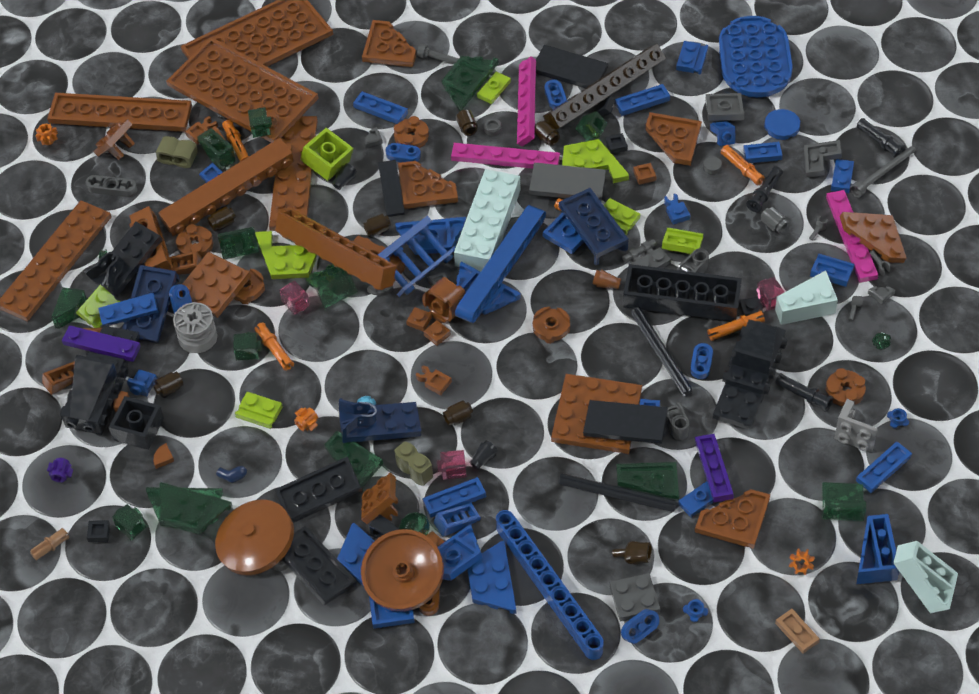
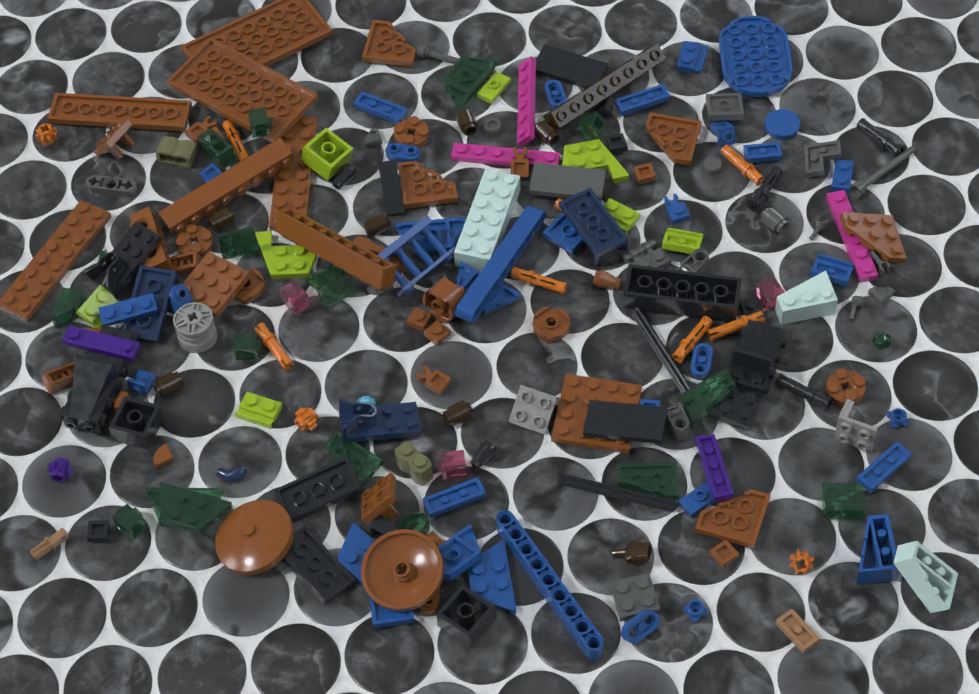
(446, 526): blue slope -> none
(466, 616): none -> black brick
(520, 165): none -> dark orange plate
(533, 409): none -> light grey bracket
(539, 280): none -> orange pin
(681, 353): none -> orange pin
(705, 394): none -> clear green wing
(724, 553): none -> dark orange plate

